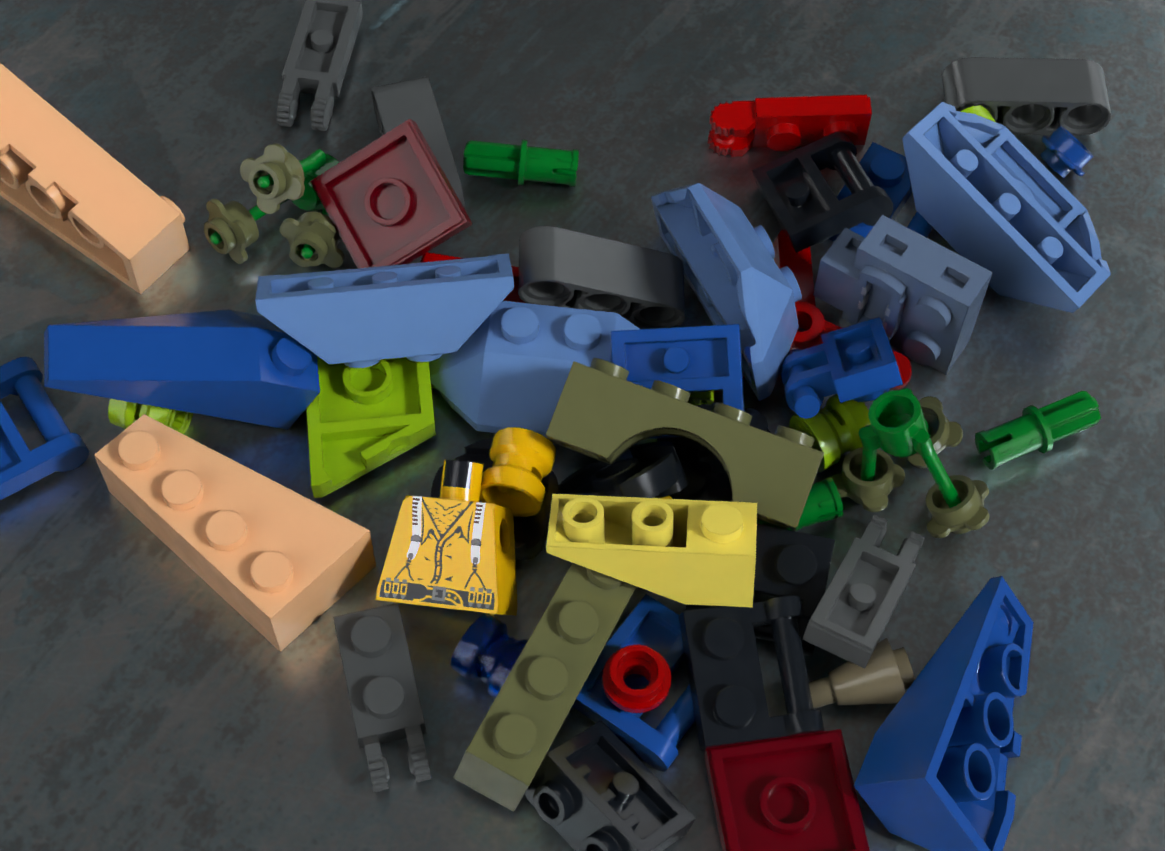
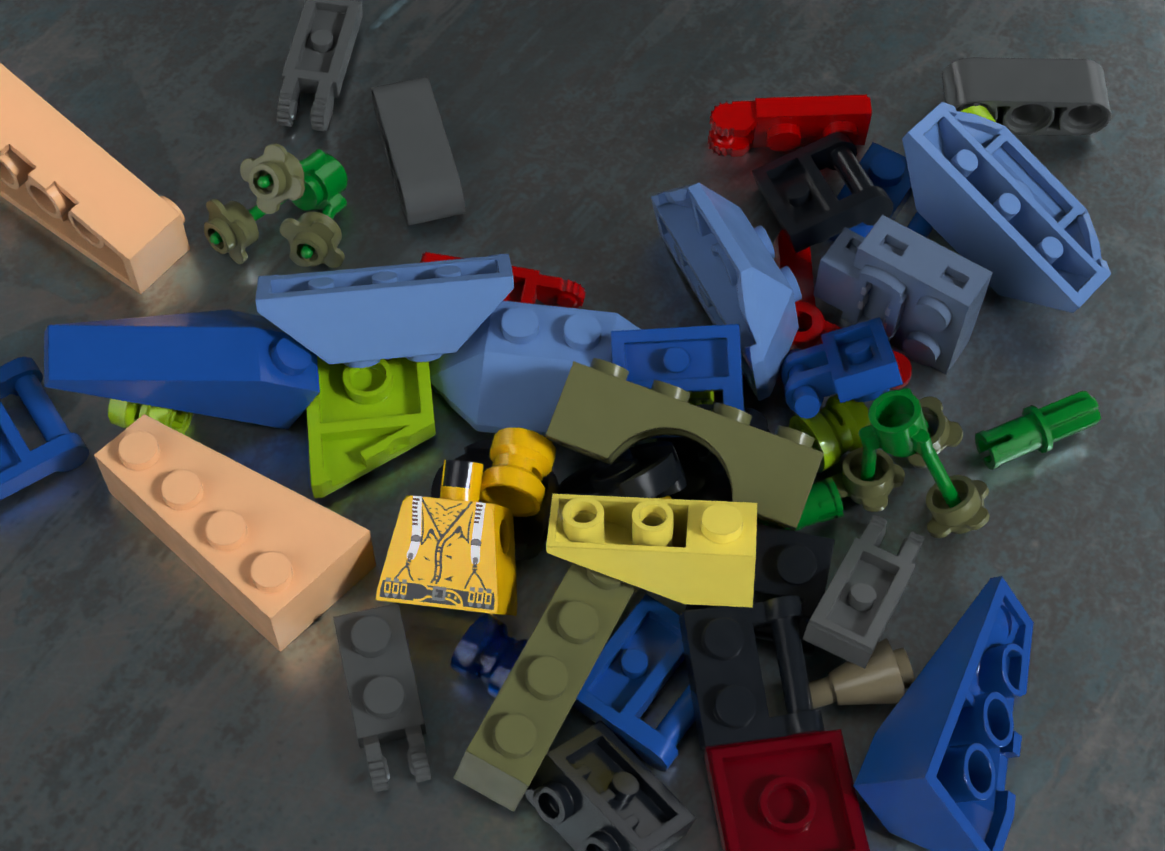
(391, 200): dark red plate -> none
(521, 162): green axle -> none
(601, 275): dark grey beam -> none
(642, 661): red plate -> none
(1065, 152): blue plate -> none

